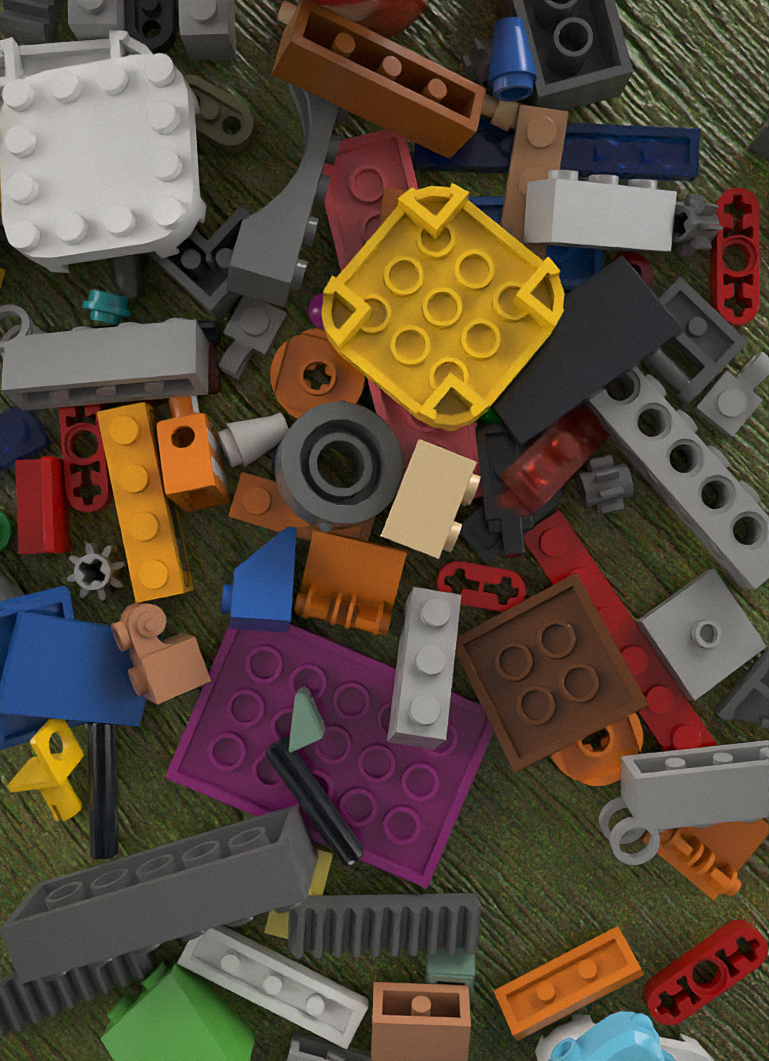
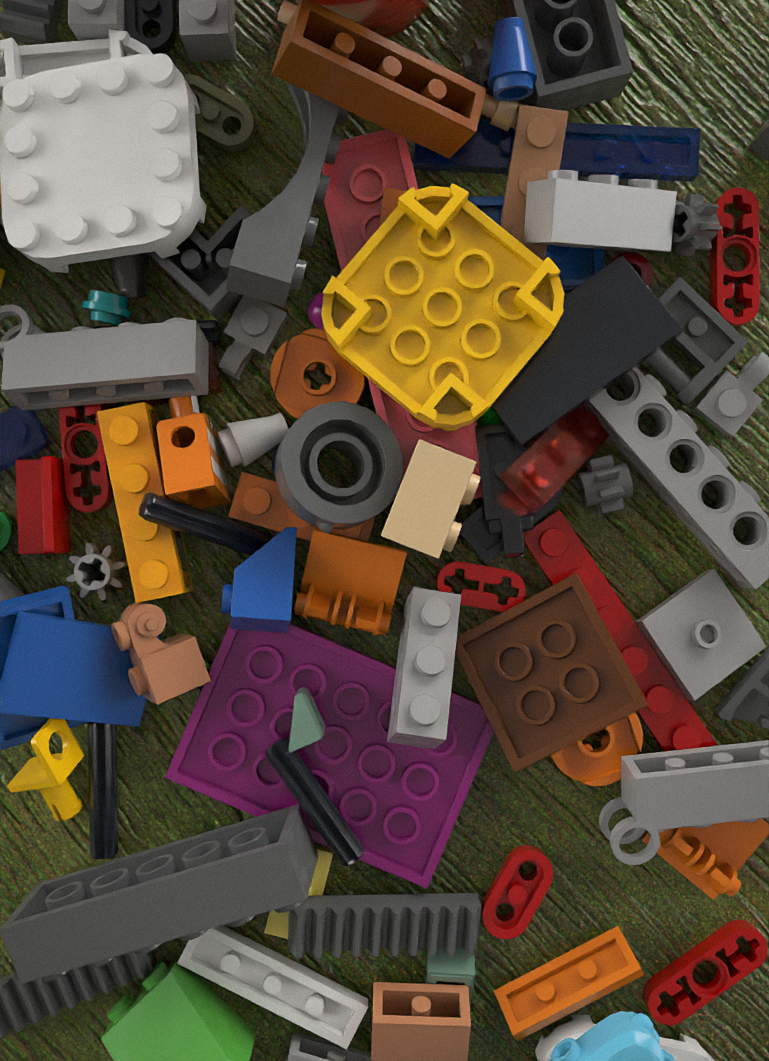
(201, 524): none -> black axle
(518, 890): none -> red plate

